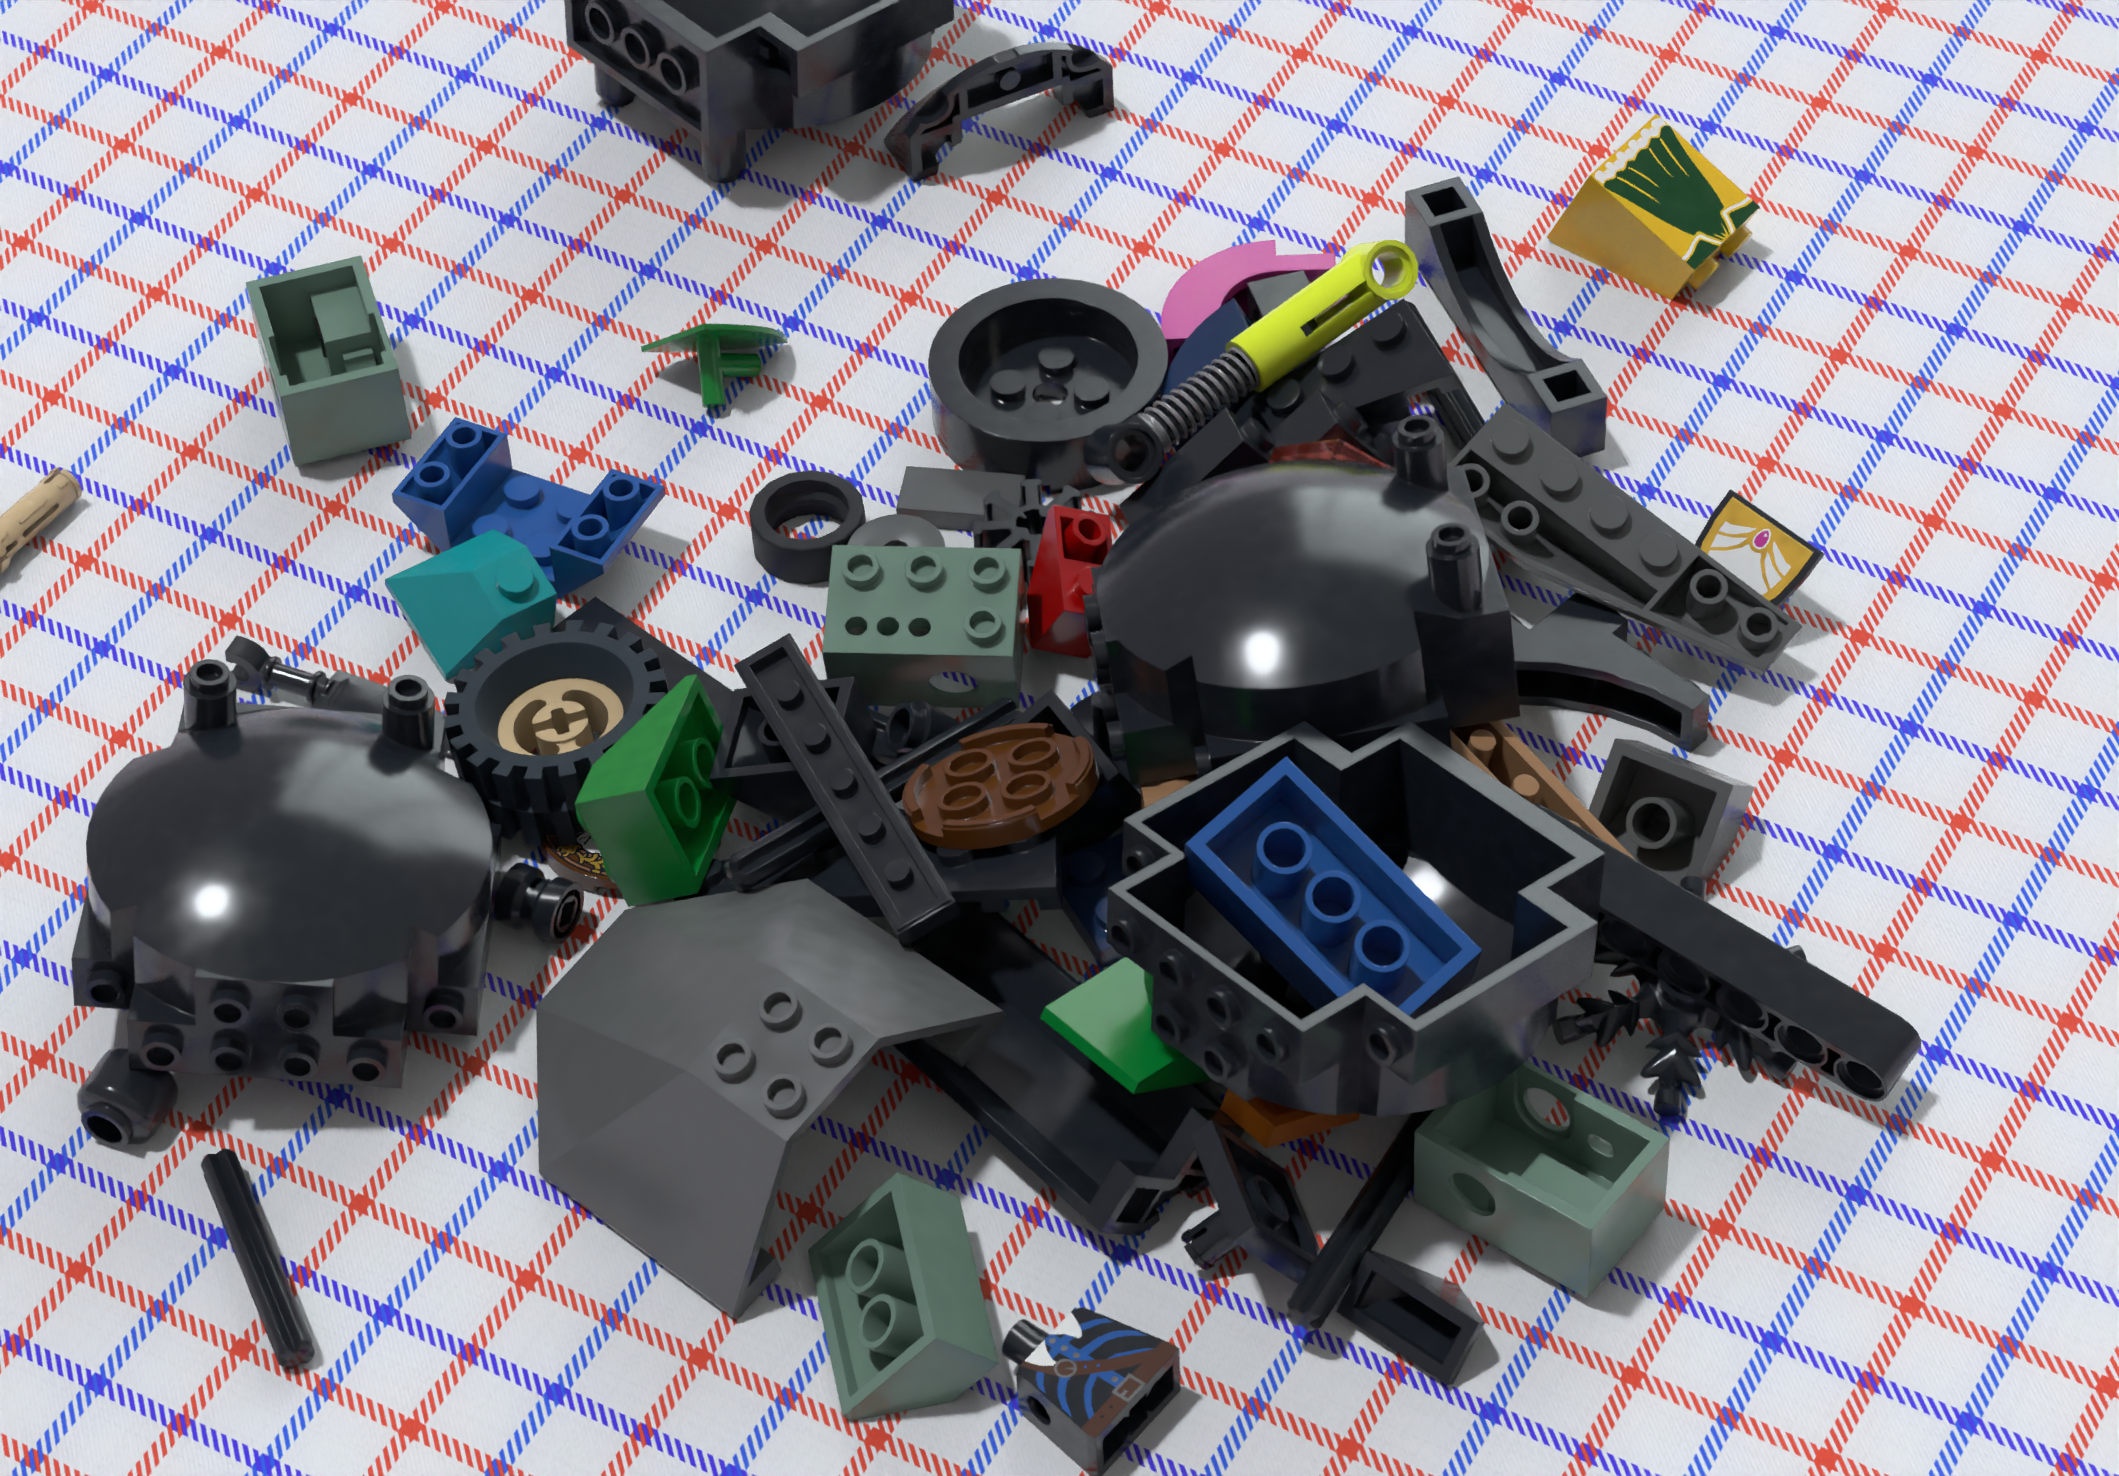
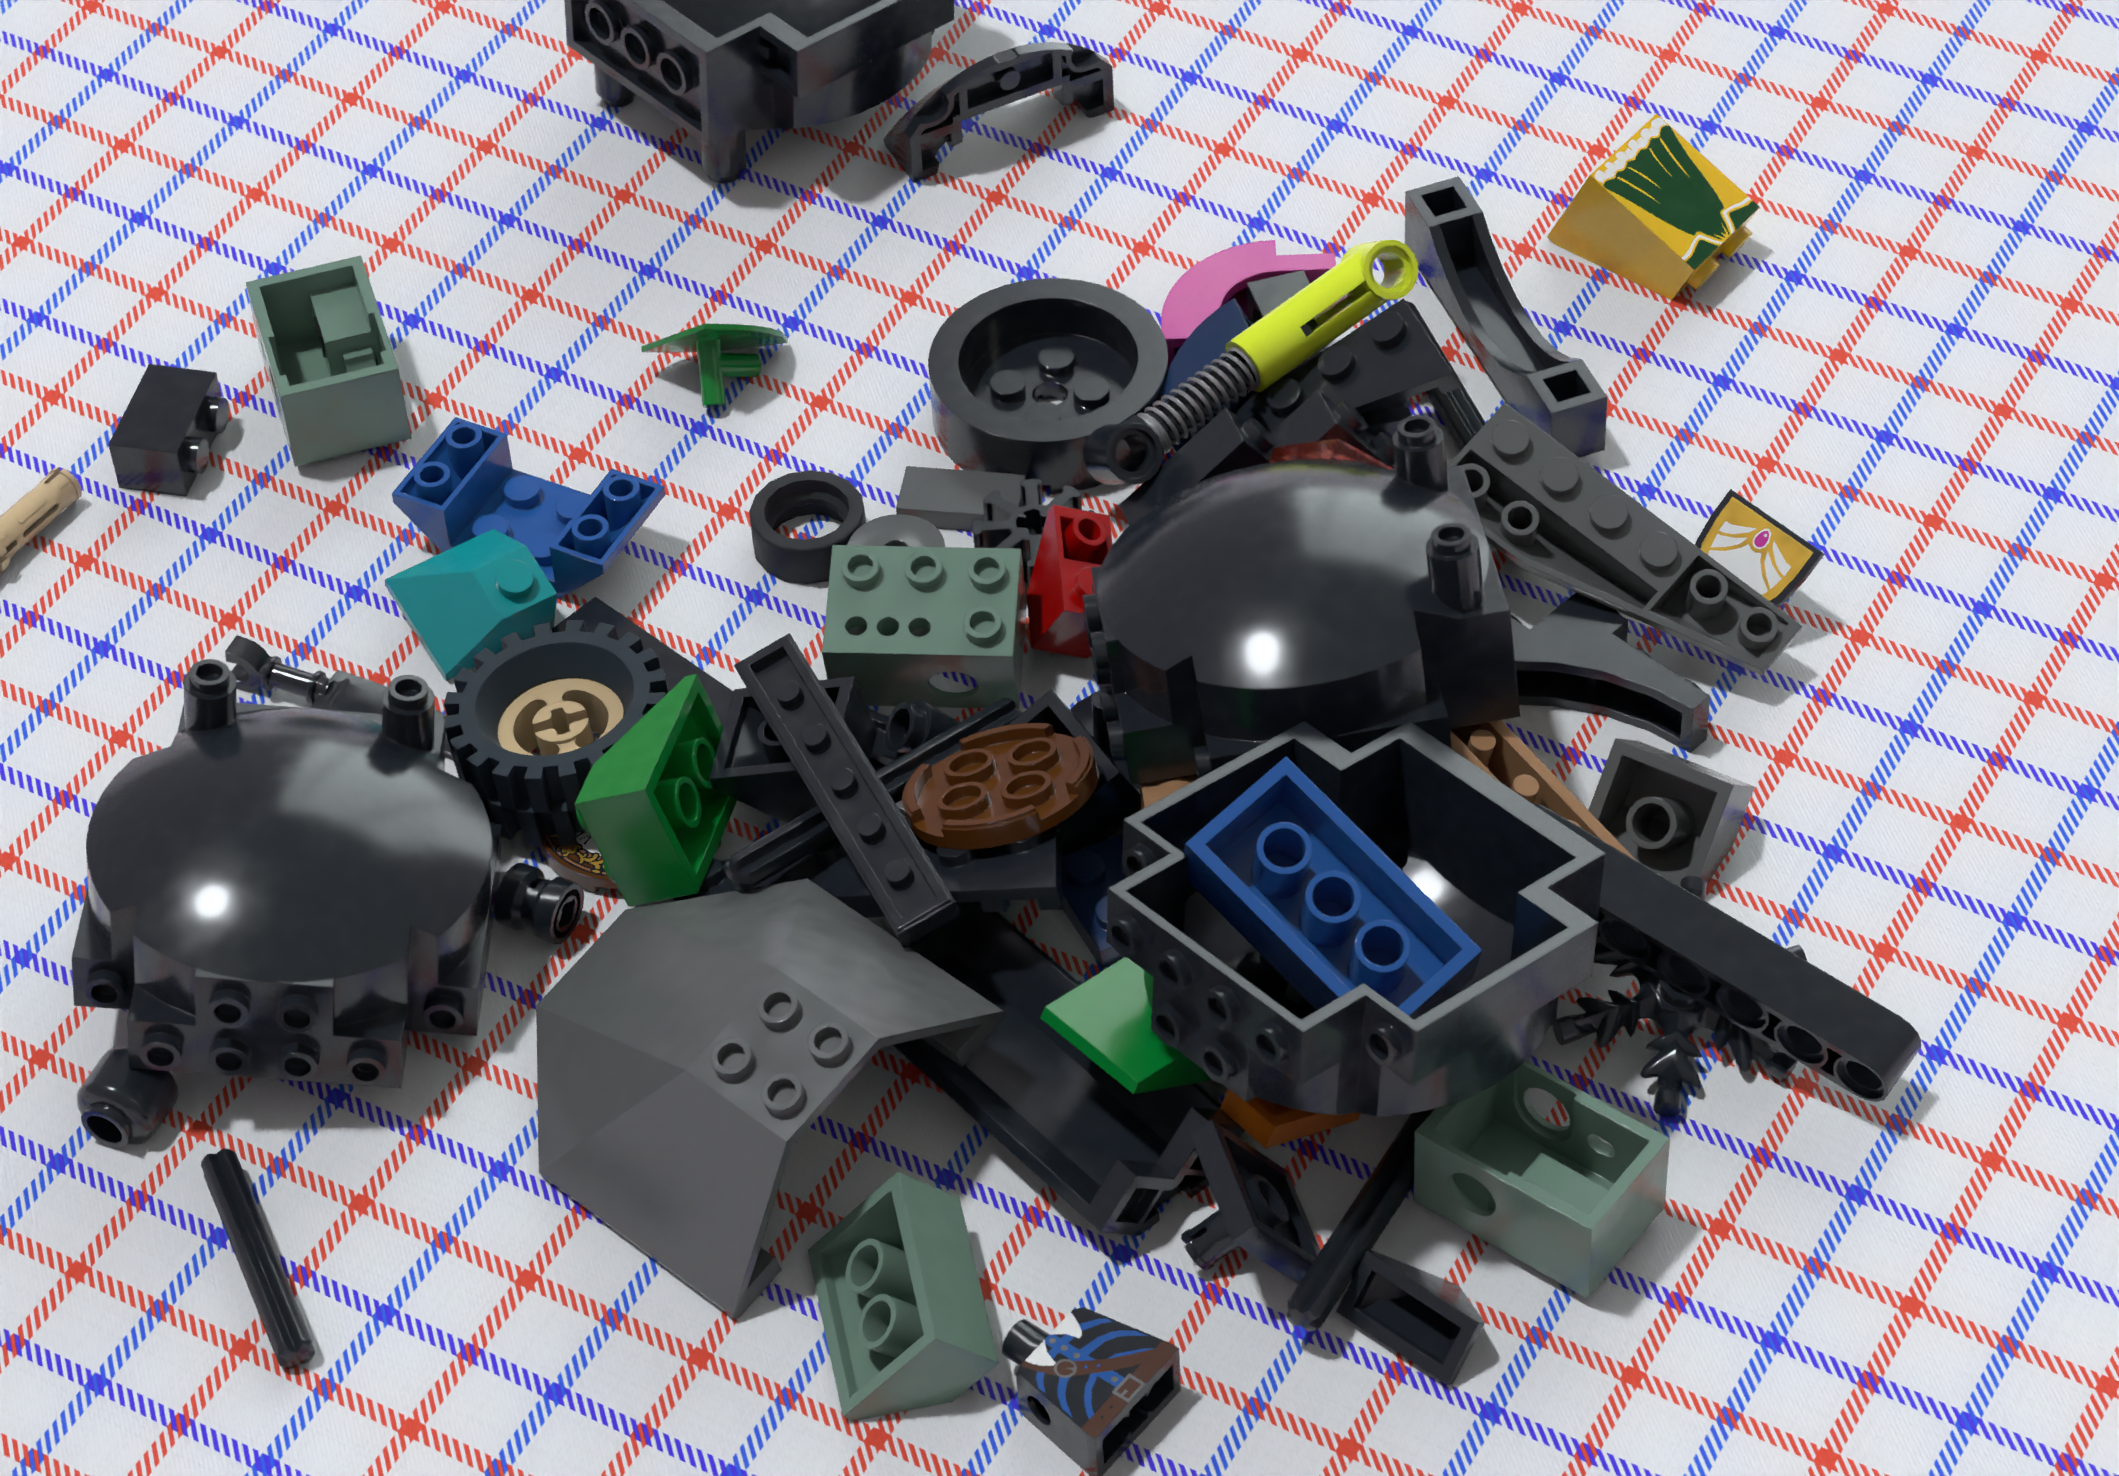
(168, 430): none -> black brick

